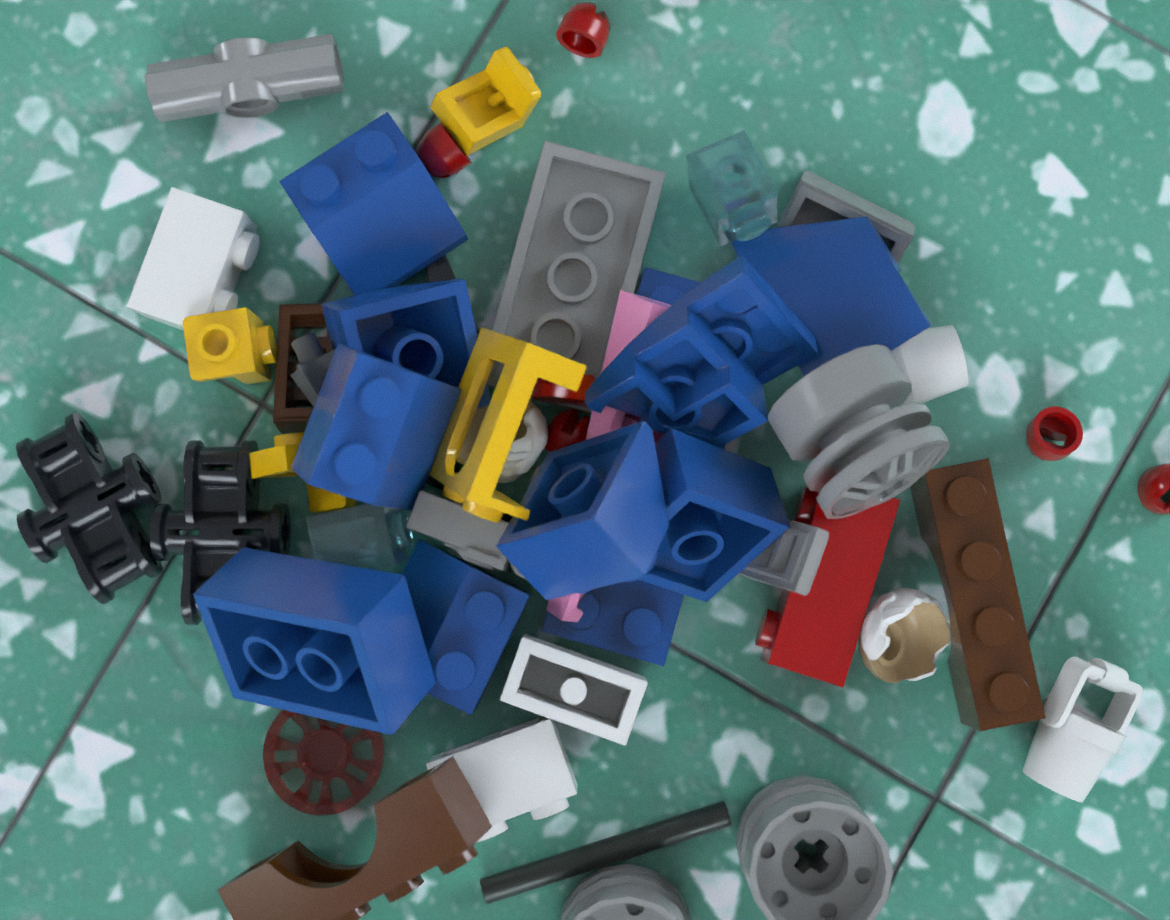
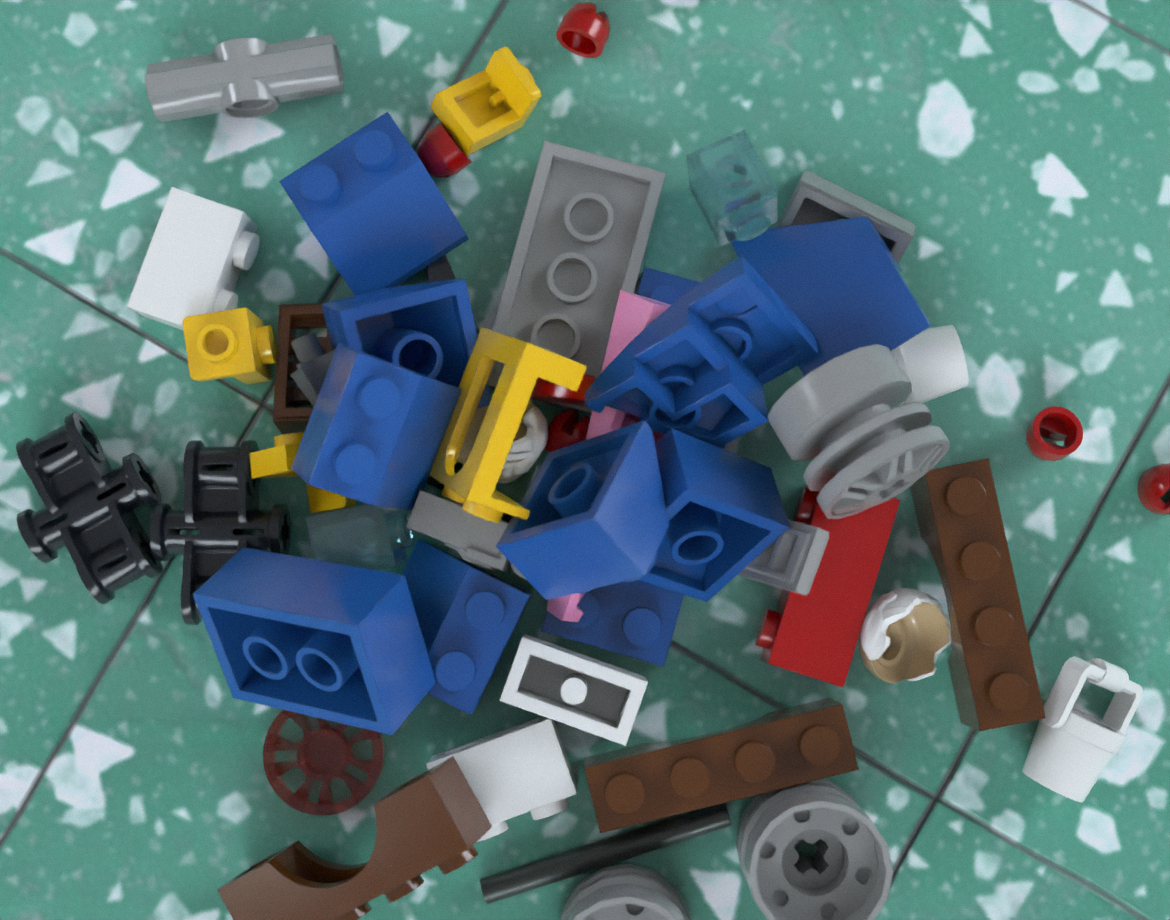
(721, 766): none -> reddish brown arch

